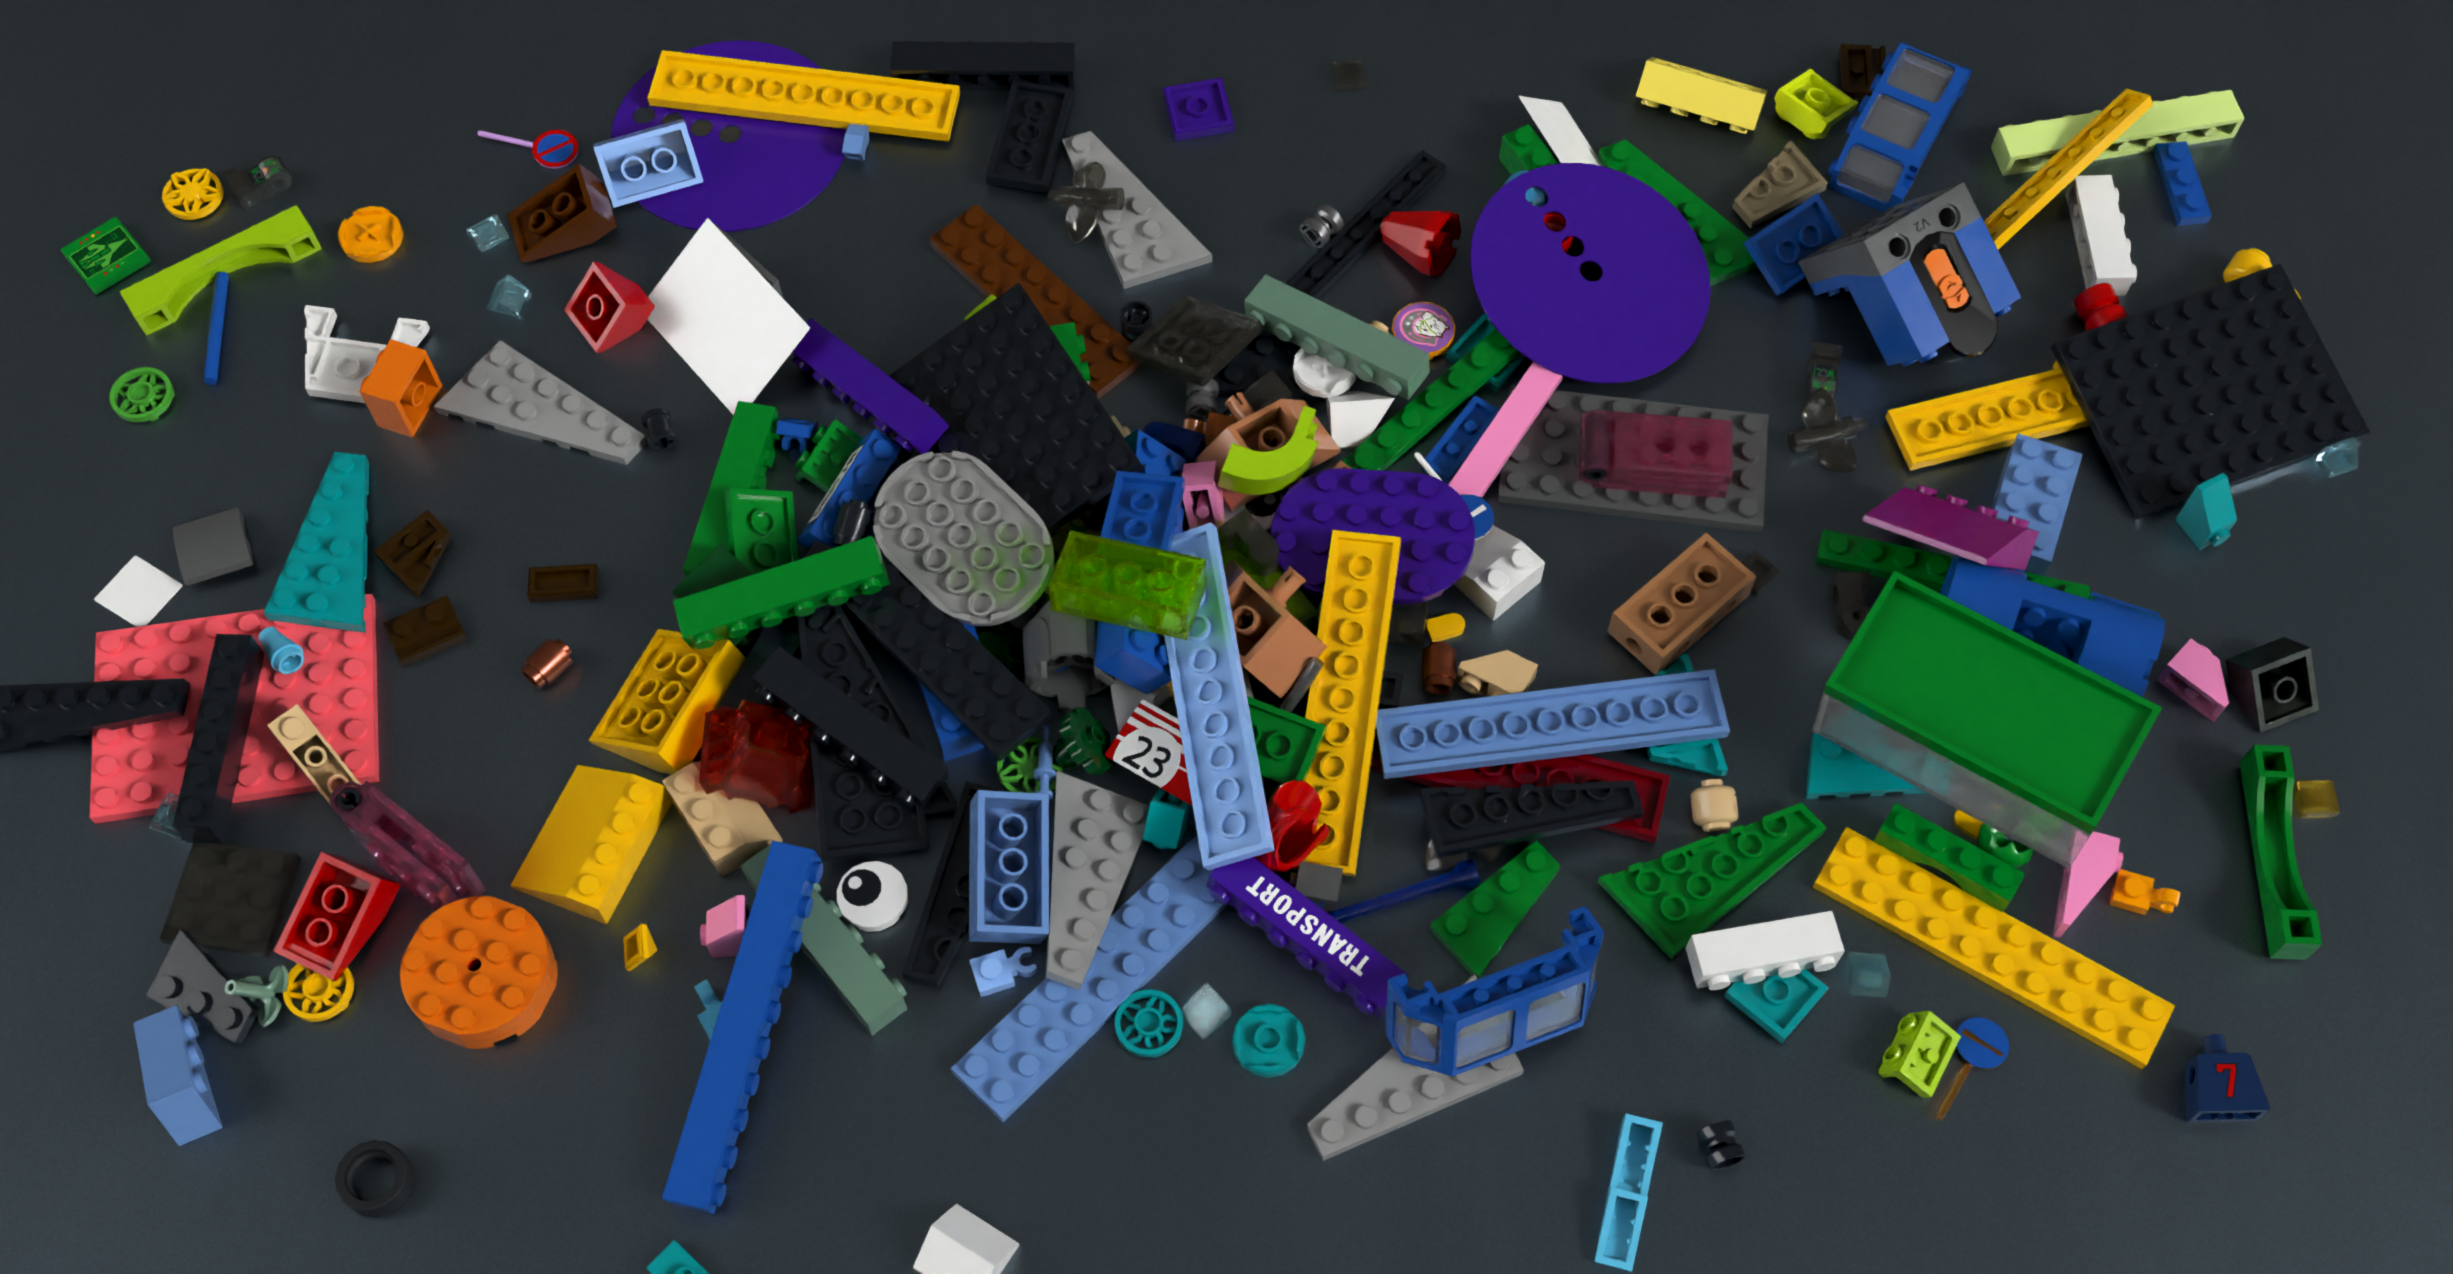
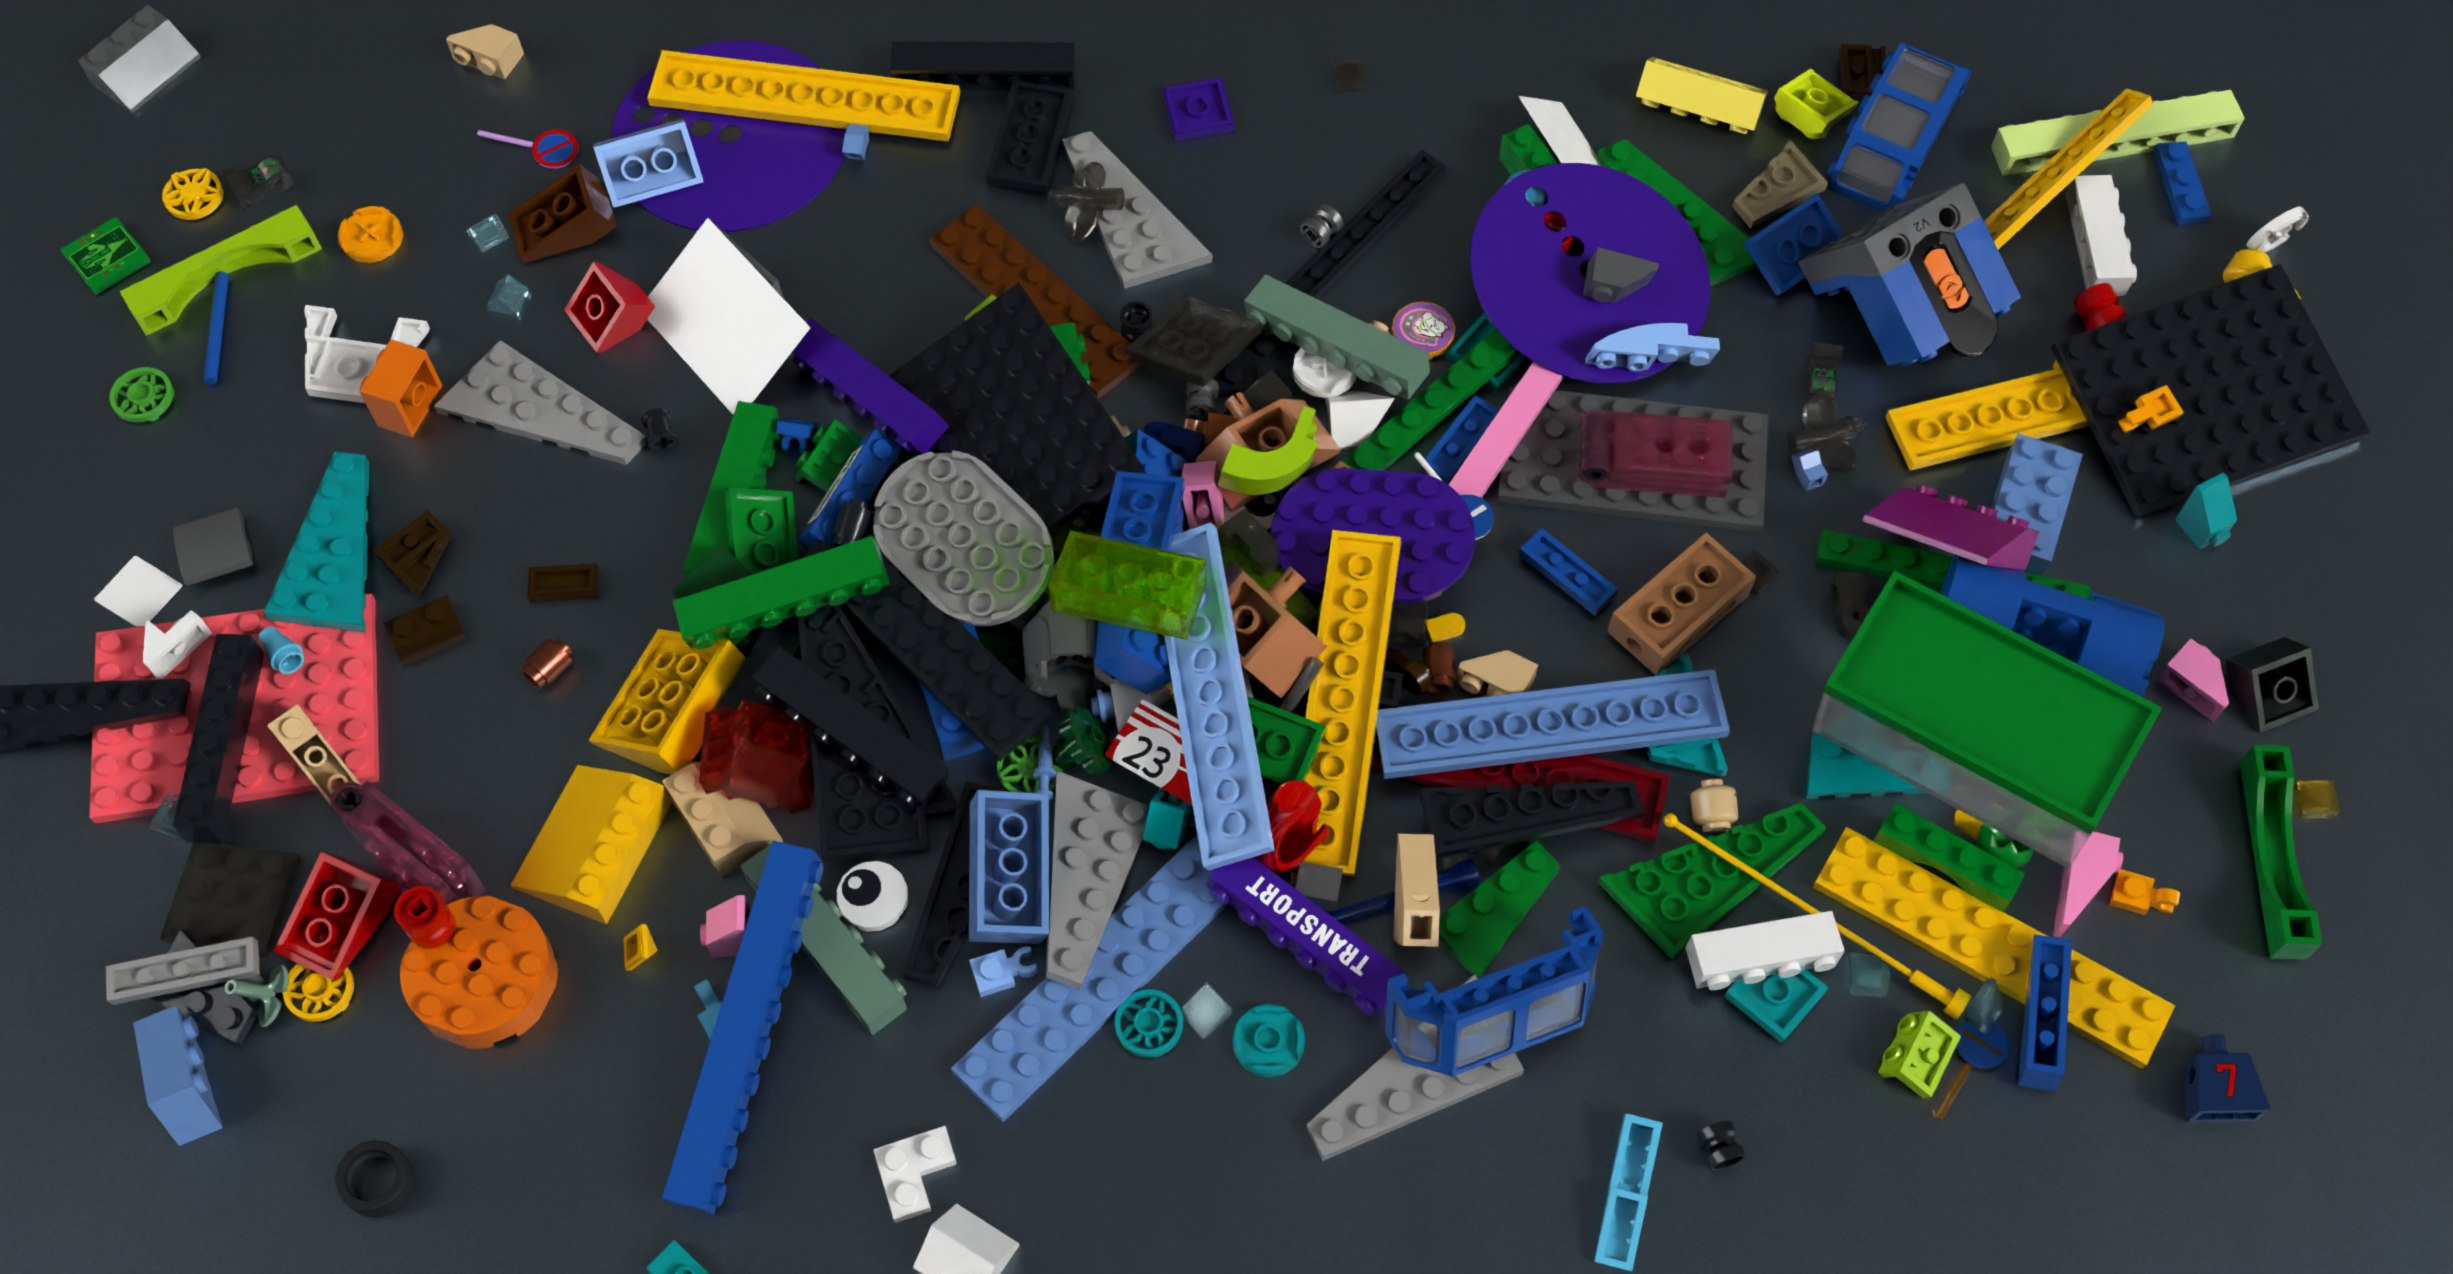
(138, 59): none -> slope
(167, 650): none -> white slope
(182, 970): none -> light grey plate
(424, 917): none -> red wheel
(487, 49): none -> tan slope
(904, 1164): none -> white plate
(1103, 706): none -> medium blue plate
(1416, 674): none -> dark brown plate
(1416, 891): none -> tan slope
(1423, 238): red cone -> none
(1500, 572): white slope -> none
(1568, 571): none -> blue plate
(1616, 275): none -> dark grey slope
(1641, 345): none -> light blue slope
(1809, 469): none -> medium blue piece
(1954, 1002): none -> yellow piece
(1985, 1006): none -> clear light blue slope
(2046, 1014): none -> blue slope
(2154, 408): none -> light orange plate
(2277, 230): none -> white tile
(2338, 457): clear light blue slope -> none

